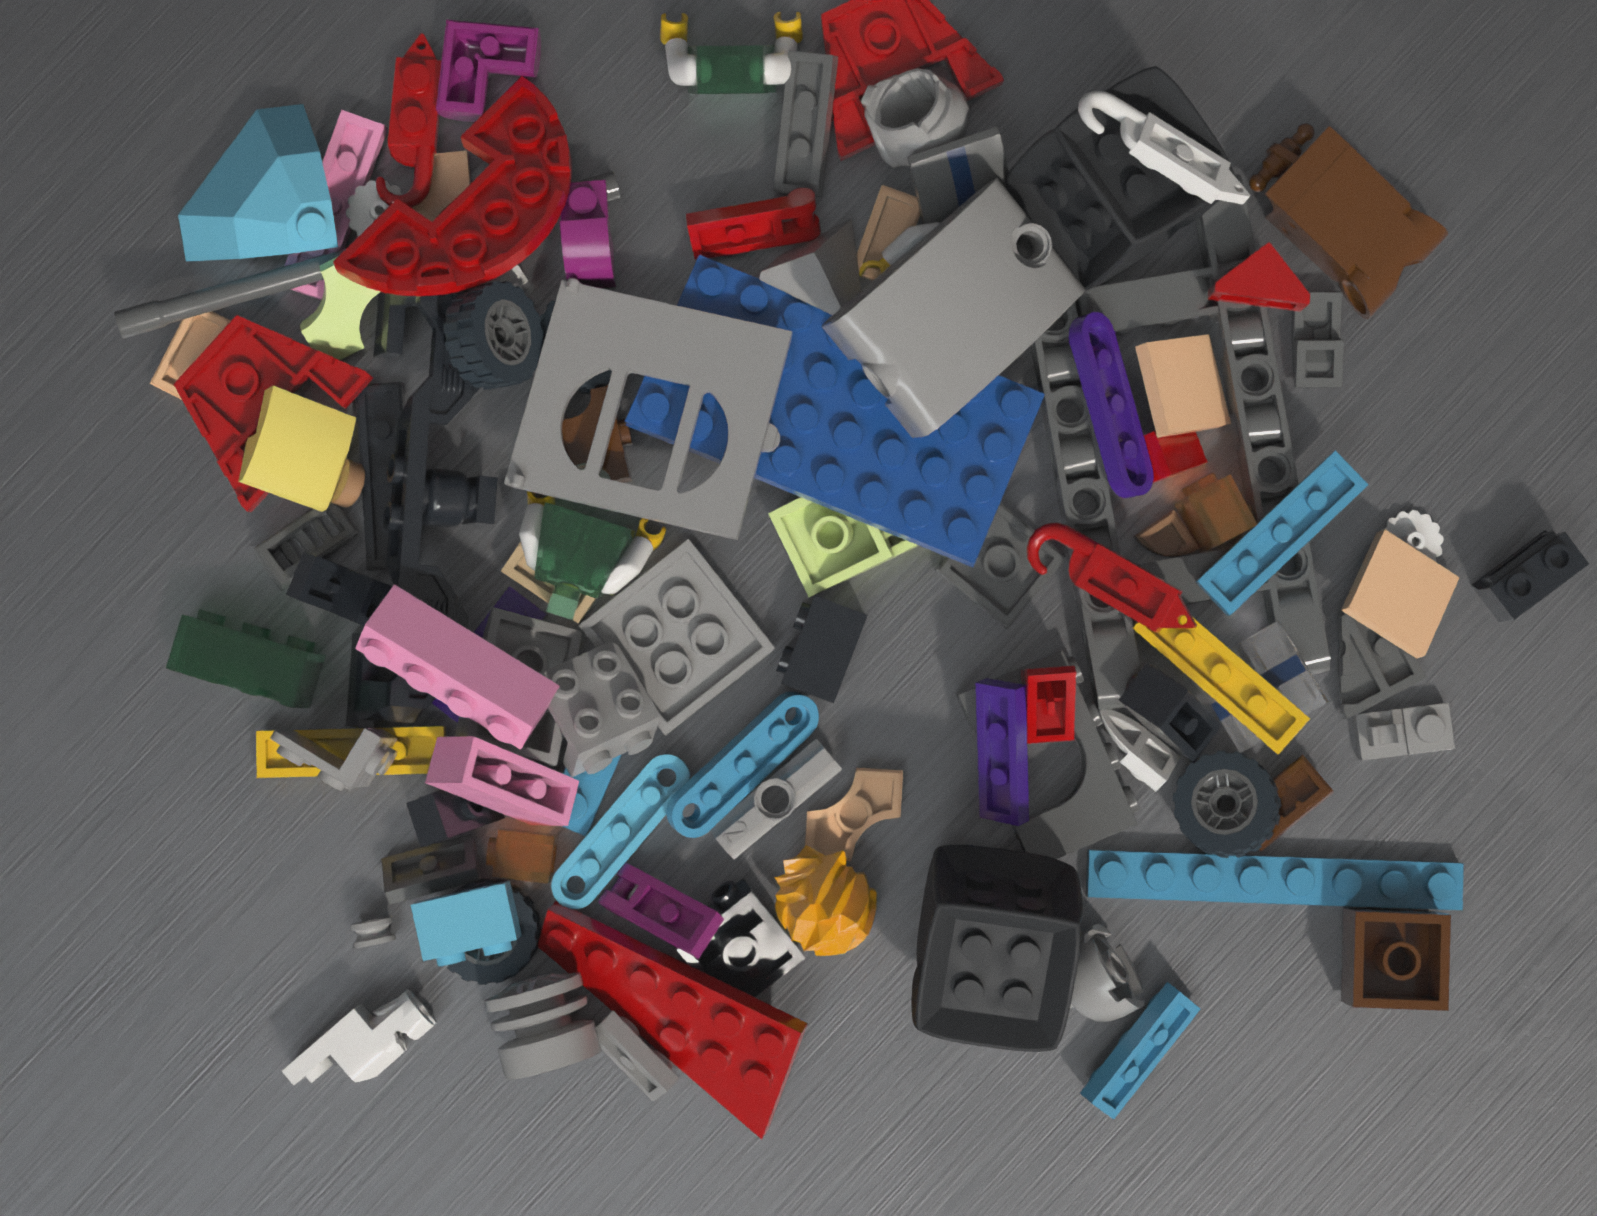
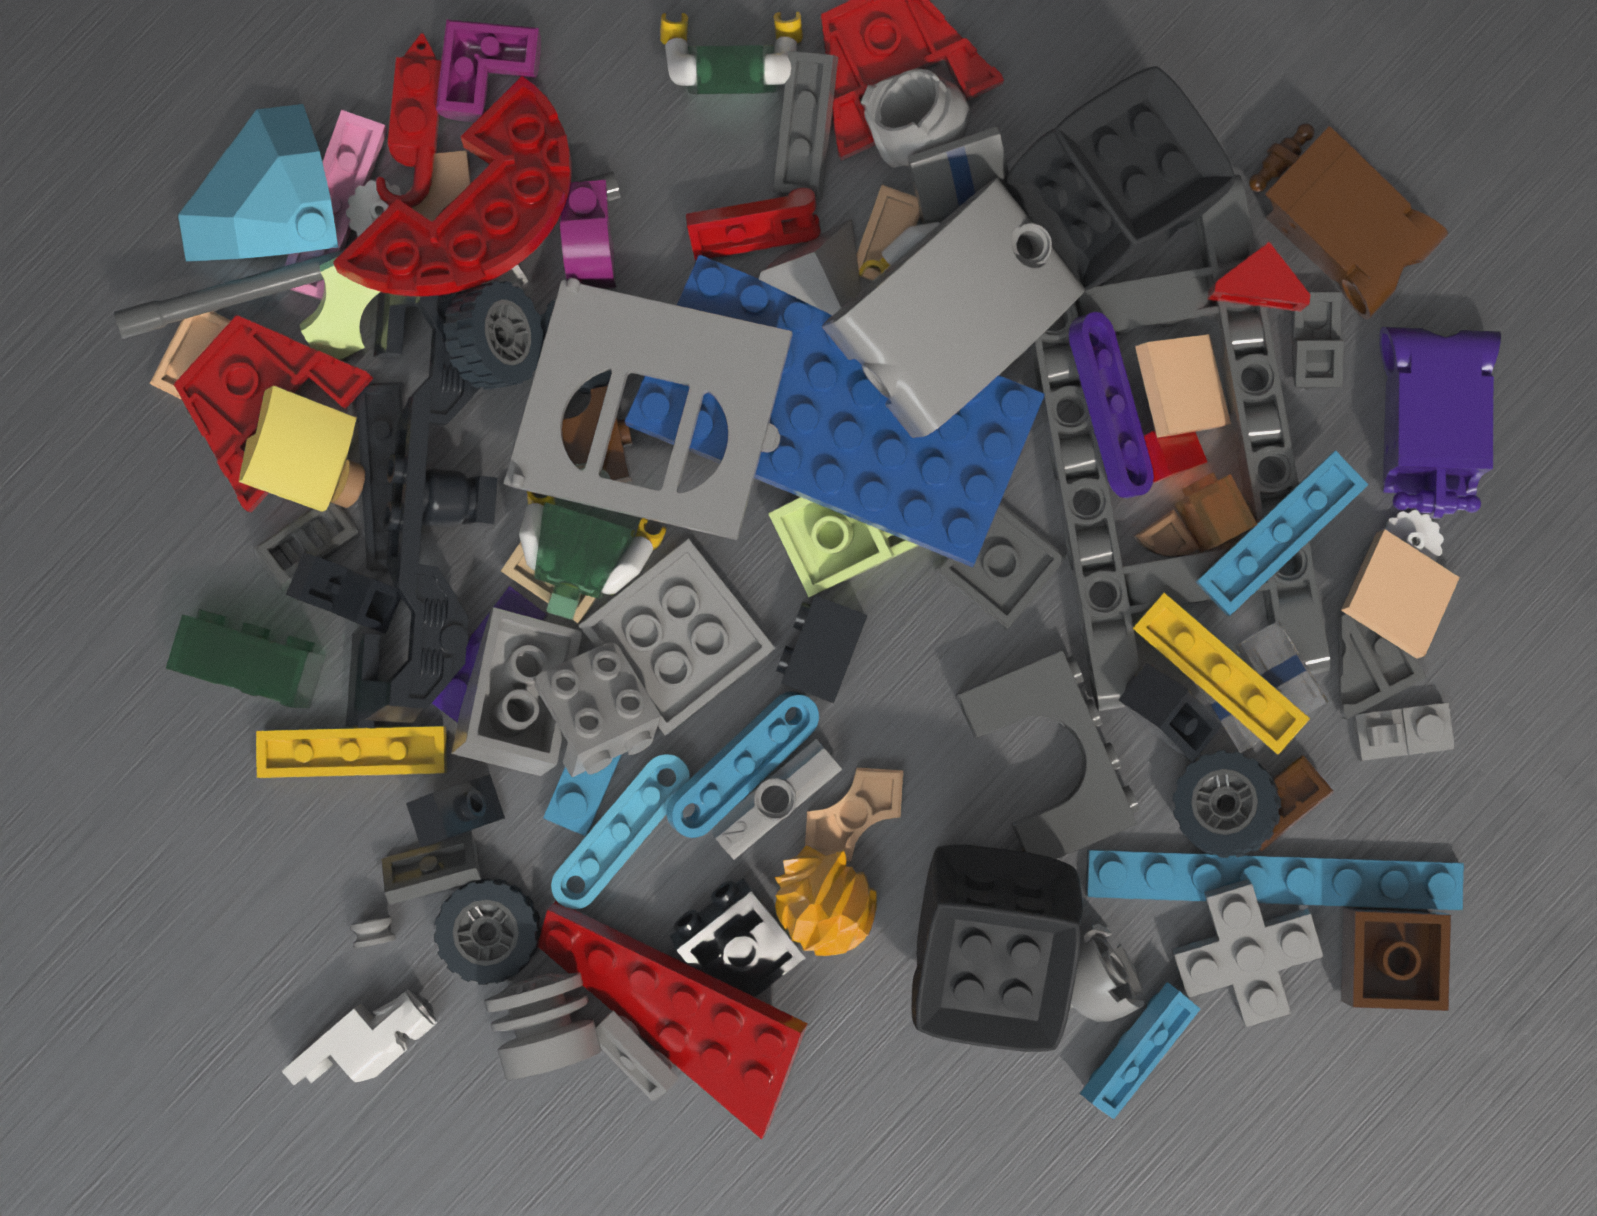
(368, 757): light grey bracket -> none
(456, 667): bright pink brick -> none
(466, 922): medium azure brick -> none
(502, 781): bright pink brick -> none
(522, 855): clear orange brick -> none
(662, 910): magenta plate -> none
(1002, 751): dark purple plate -> none
(1050, 703): red slope -> none
(1114, 579): red plate -> none
(1144, 753): white plate -> none
(1166, 149): white plate -> none
(1247, 952): none -> light grey plate
(1437, 417): none -> dark purple piece
(1529, 575): black window -> none

